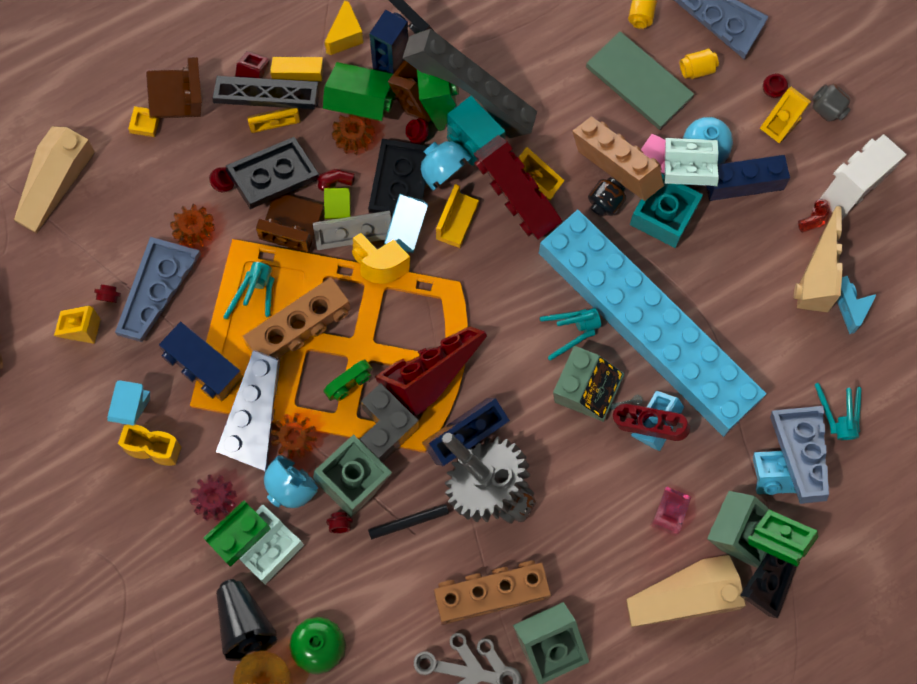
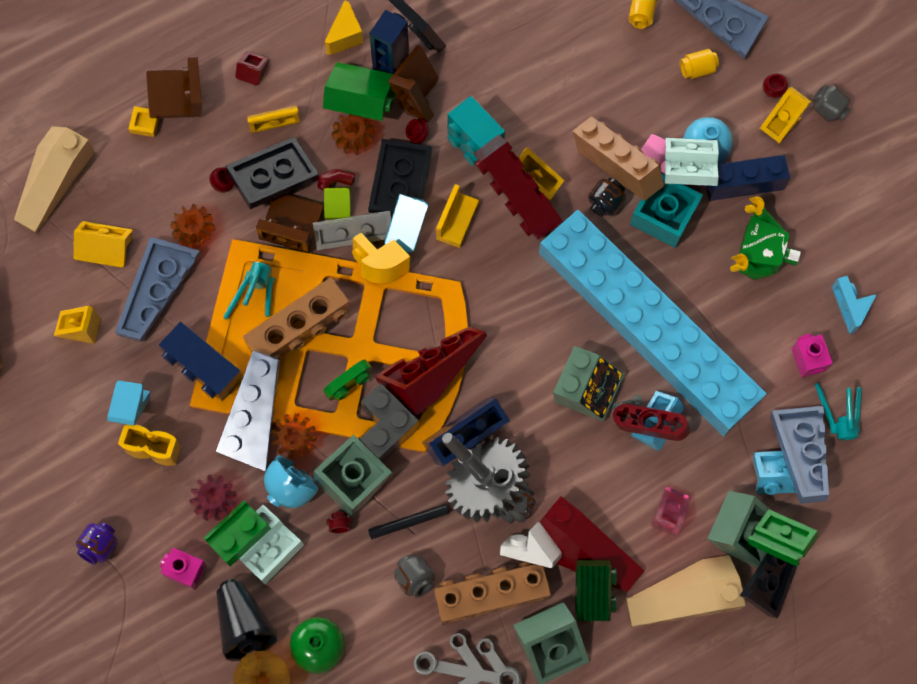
(96, 543): none -> dark purple head
(101, 243): none -> yellow panel
(107, 293): dark red plate -> none
(182, 568): none -> dark pink brick
(266, 92): black fence -> none
(297, 68): yellow slope -> none
(414, 575): none -> dark grey head
(437, 97): green slope -> none
(439, 58): dark grey arch -> none
(442, 162): medium azure cylinder -> none
(535, 549): none -> white slope
(583, 540): none -> dark red wedge
(585, 321): teal plant -> none
(593, 590): none -> dark green brick
(639, 80): sand green tile -> none
(763, 245): none -> green torso
(811, 355): none -> dark pink brick
(818, 216): clear red arm -> none
(823, 275): tan wedge -> none
(862, 174): white wedge -> none

